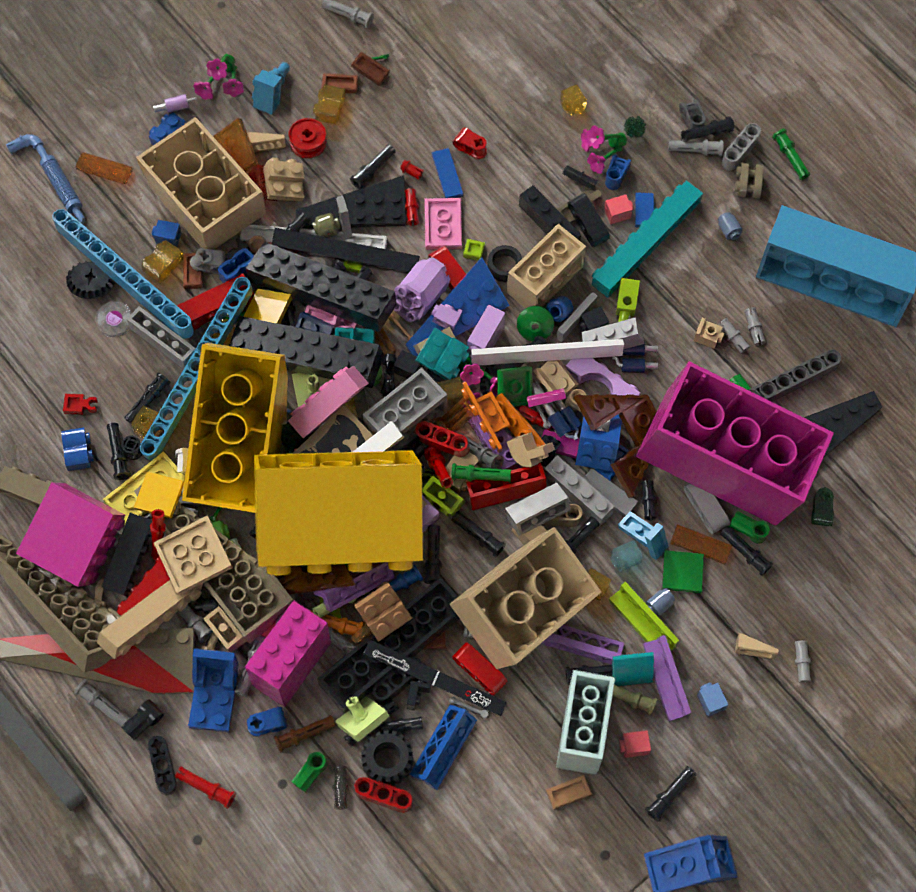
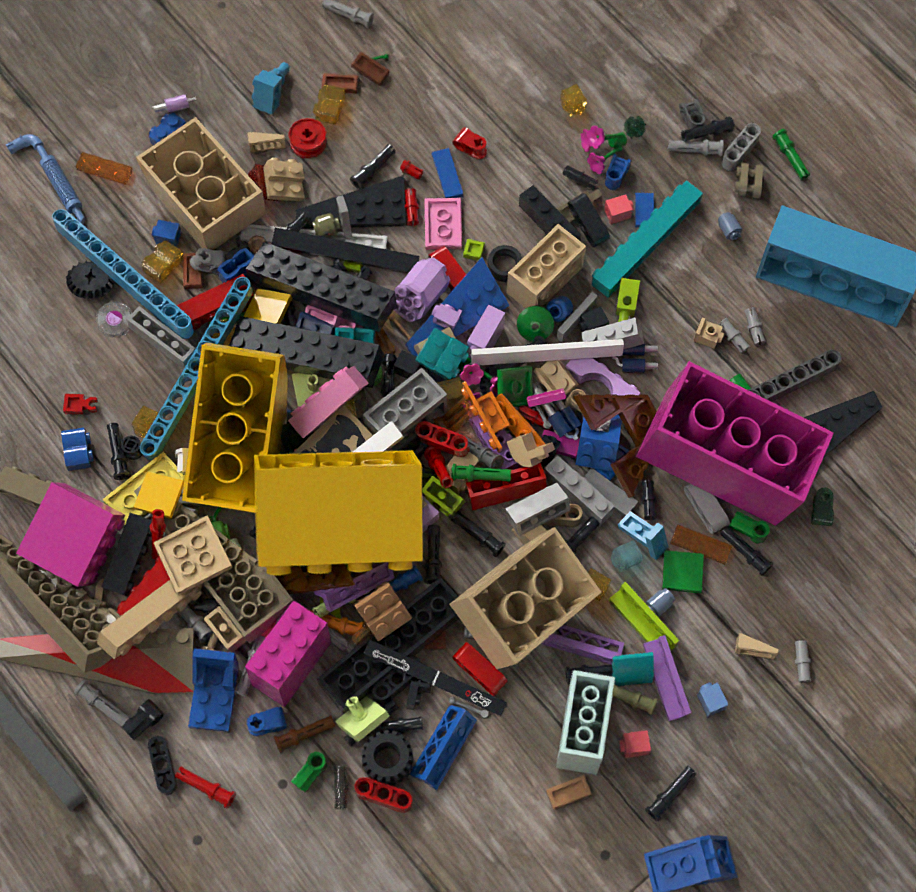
(152, 392): black pin -> none
(218, 69): dark pink plant -> none
(237, 144): clear orange tile -> none

